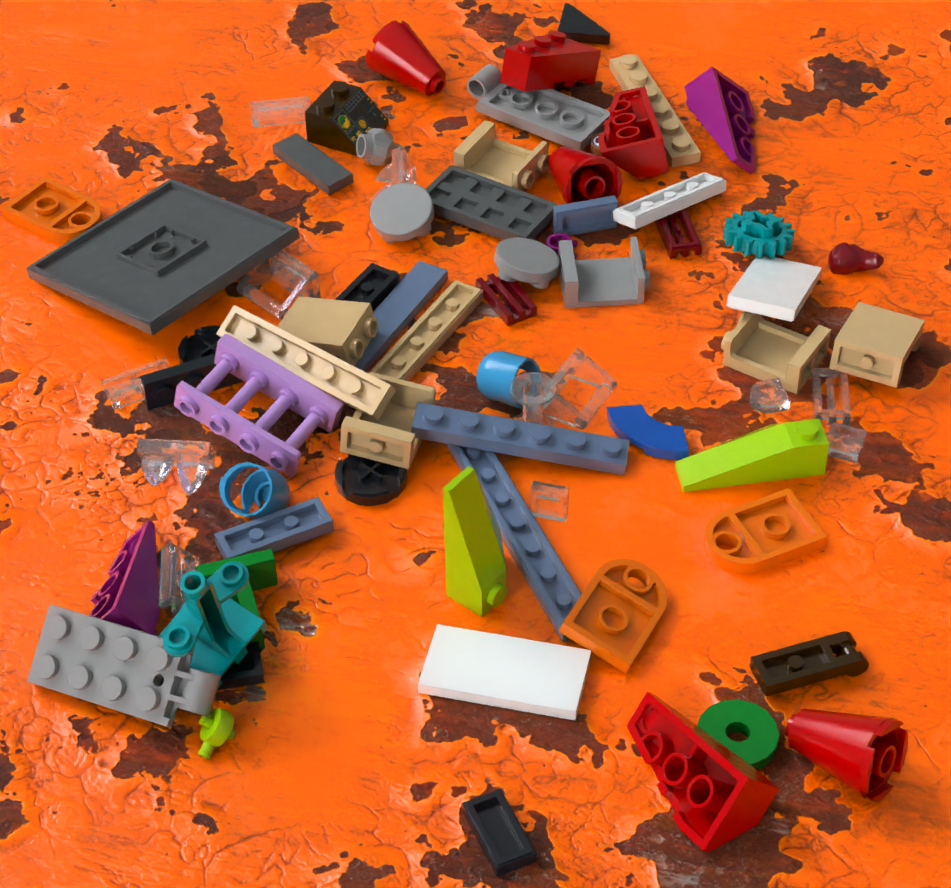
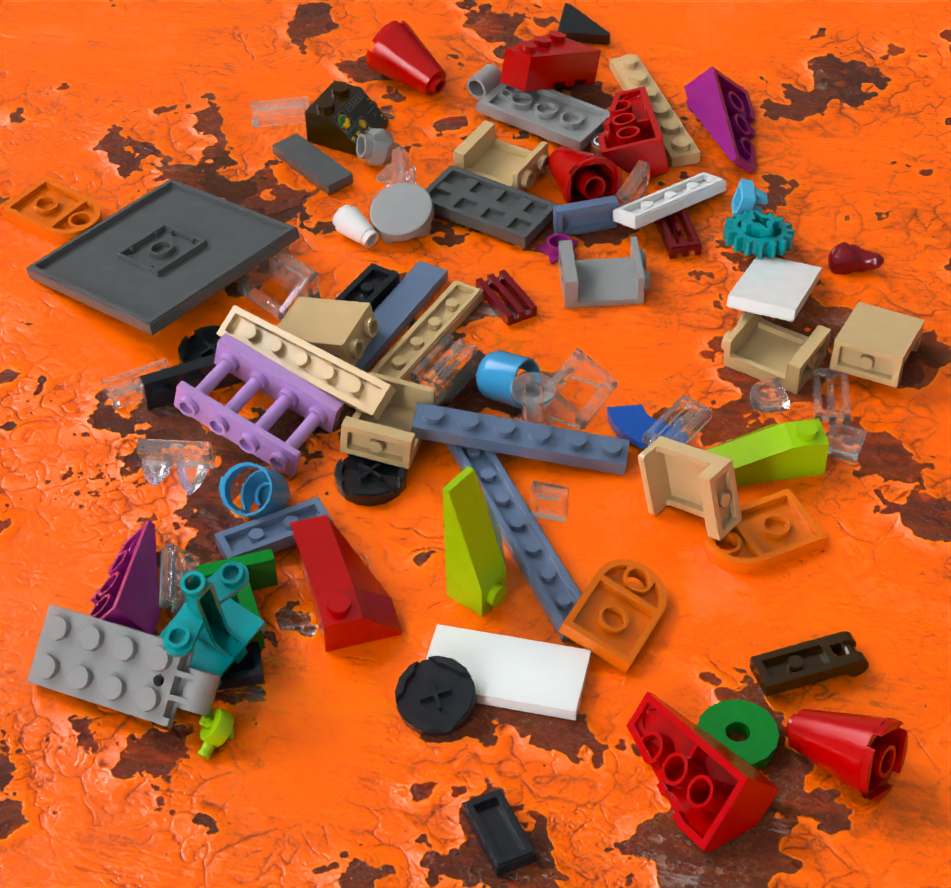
(343, 591): none -> red wedge
(354, 225): none -> white cone
(435, 696): none -> black tile
(438, 362): none -> clear tile
(459, 381): none -> clear smoke tile
(526, 261): light grey tile -> none
(635, 185): none -> clear tile
(685, 426): none -> clear tile
(691, 482): none -> tan panel
(747, 197): none -> medium azure tile

